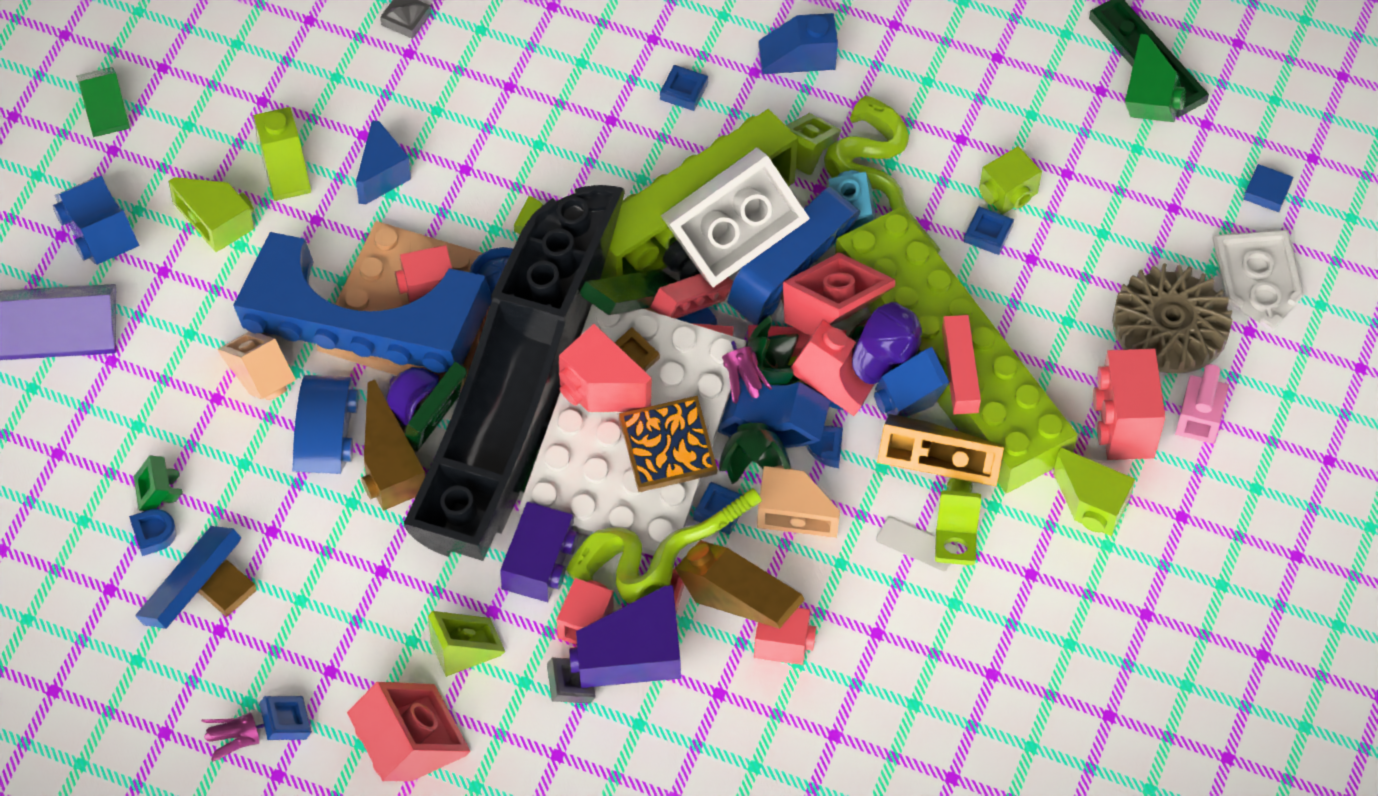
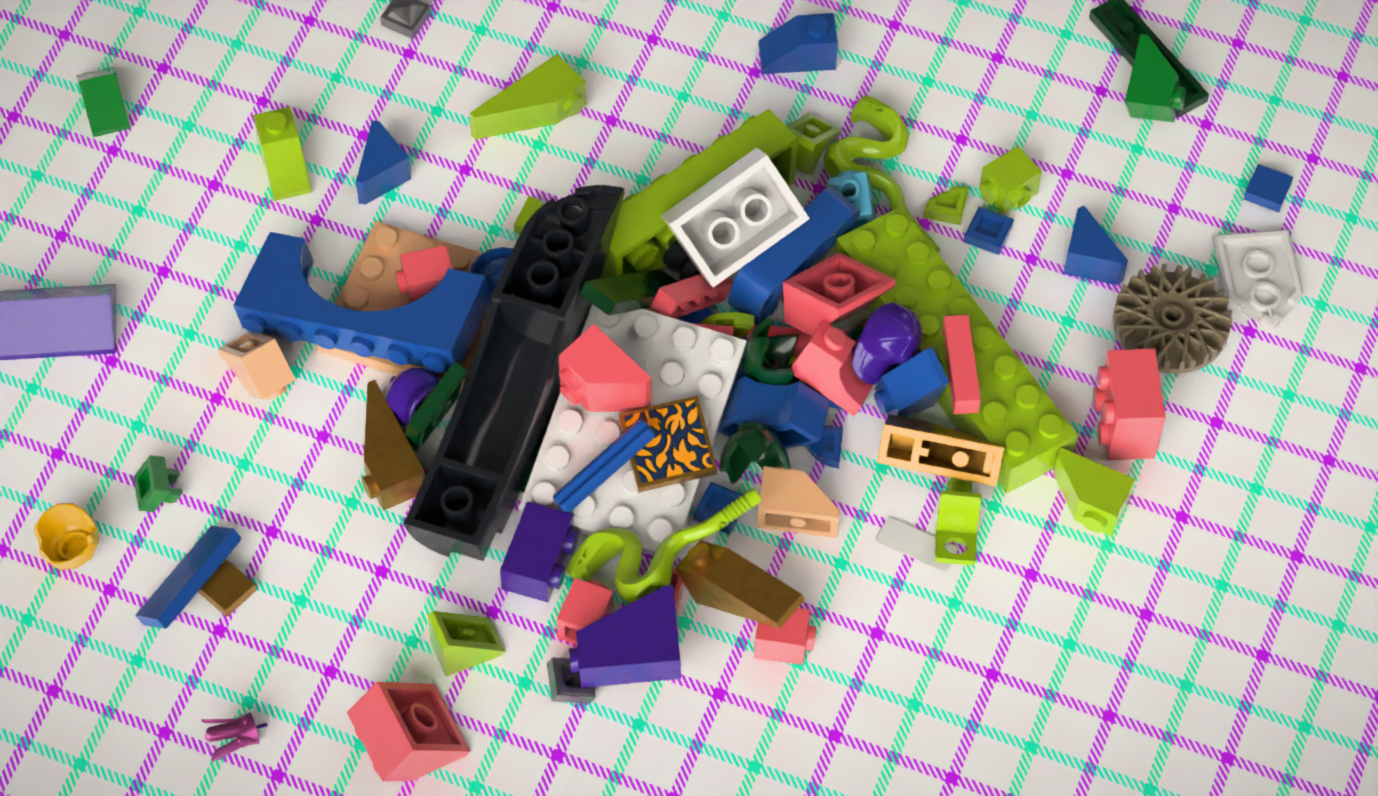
(66, 536): none -> yellow hair
(95, 221): blue brick -> none
(153, 530): blue tile -> none
(213, 209): lime slope -> none
(285, 718): blue tile -> none
(323, 424): blue brick -> none
(531, 102): none -> lime slope
(603, 466): none -> blue axle
(638, 349): pearl gold tile -> none
(684, 87): blue tile -> none
(741, 321): none -> lime tile
(746, 363): flat silver piece -> none
(947, 206): none -> lime tile
(1093, 252): none -> blue slope
(1203, 406): bright pink brick -> none

